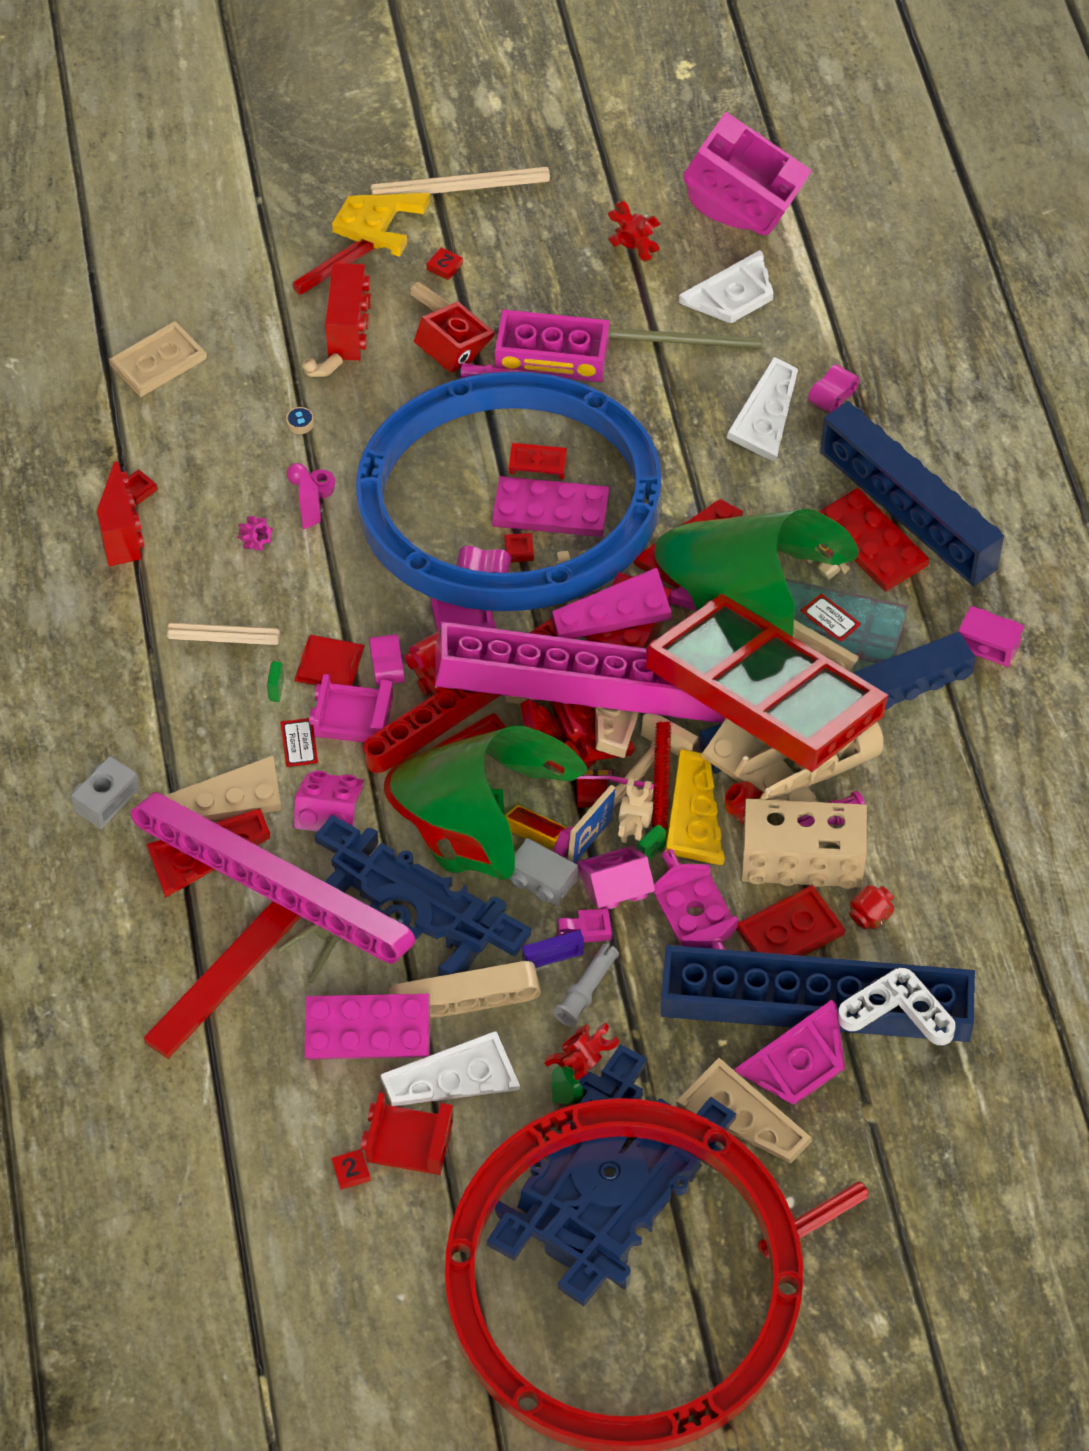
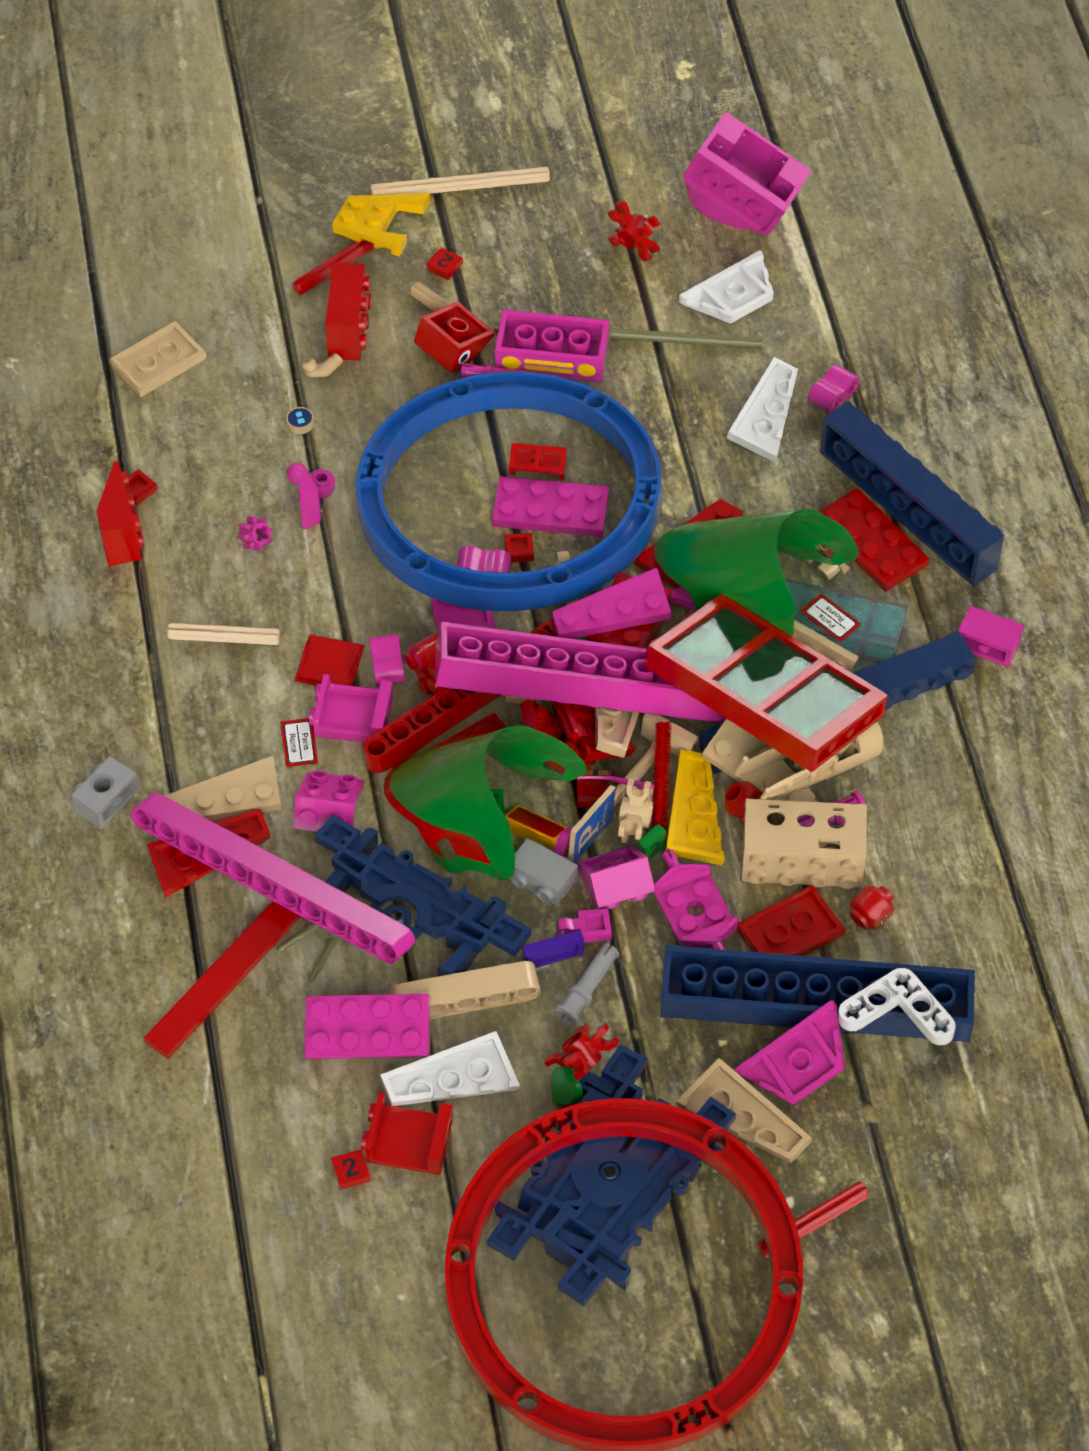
(275, 681): green tile -> none

